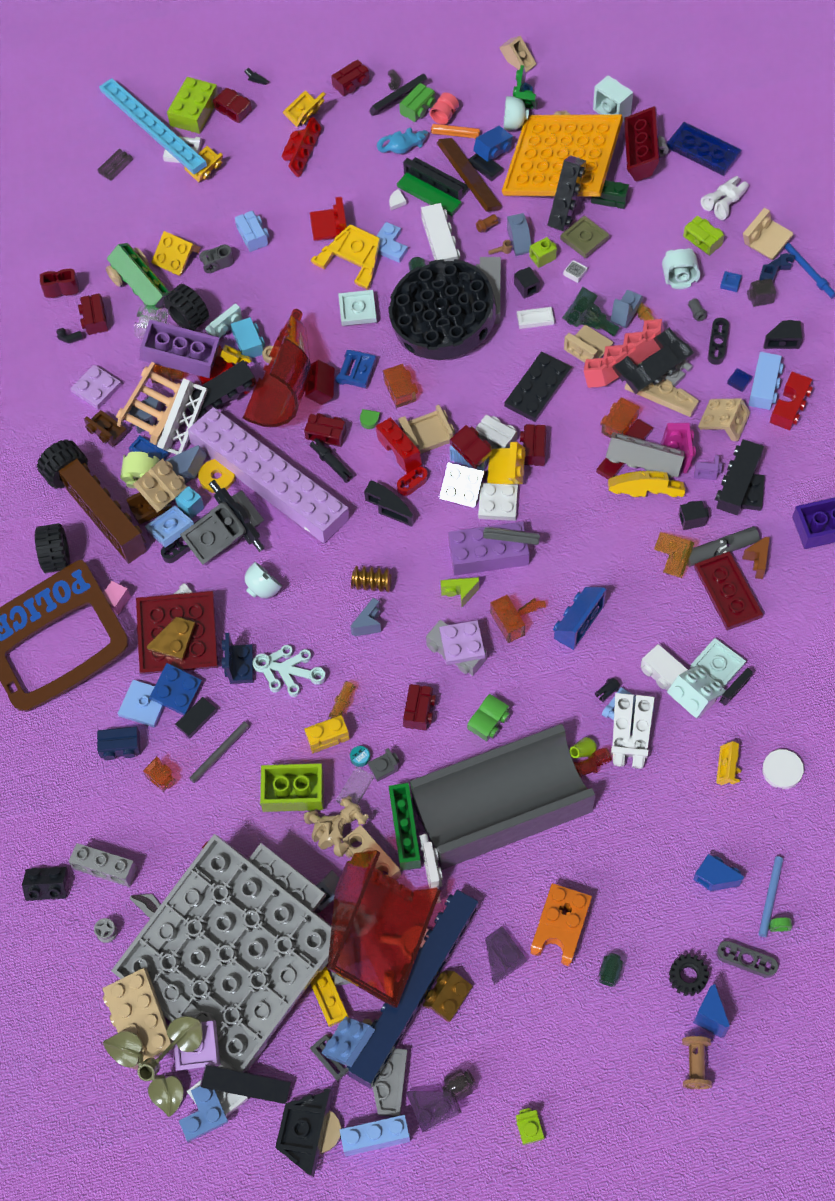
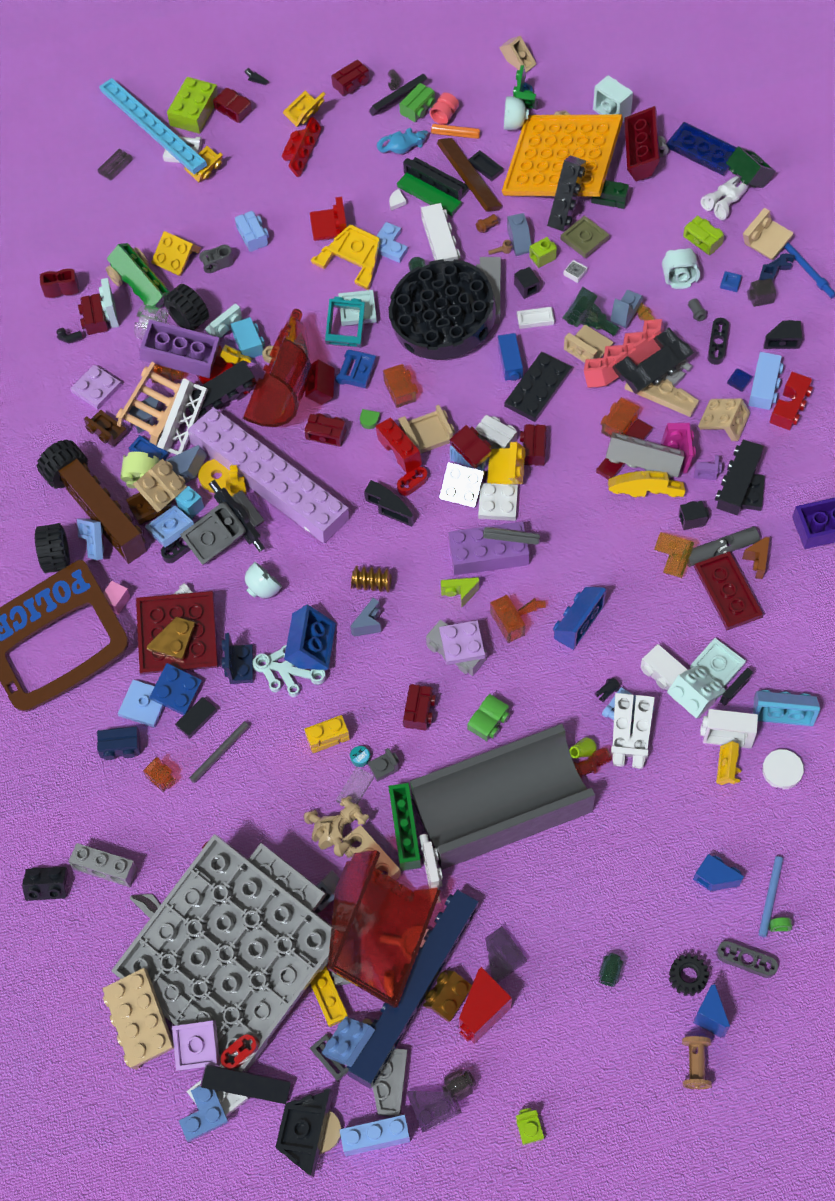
(91, 531): none -> light blue plate
(103, 926): light grey wheel -> none
(108, 303): none -> light aqua plate
(163, 1092): olive plant -> none
(235, 483): none -> yellow plate
(242, 1055): none -> red beam
(292, 787): lime brick -> none
(310, 639): none -> blue slope
(326, 455): black pin -> none
(342, 340): none -> teal window
(342, 700): clear yellow pin -> none
(483, 1007): none -> red slope
(493, 143): blue brick -> none
(510, 357): none -> blue brick
(561, 928): orange brick -> none
(726, 726): none -> white window
(750, 167): none -> dark green brick
(786, 708): none -> medium azure slope

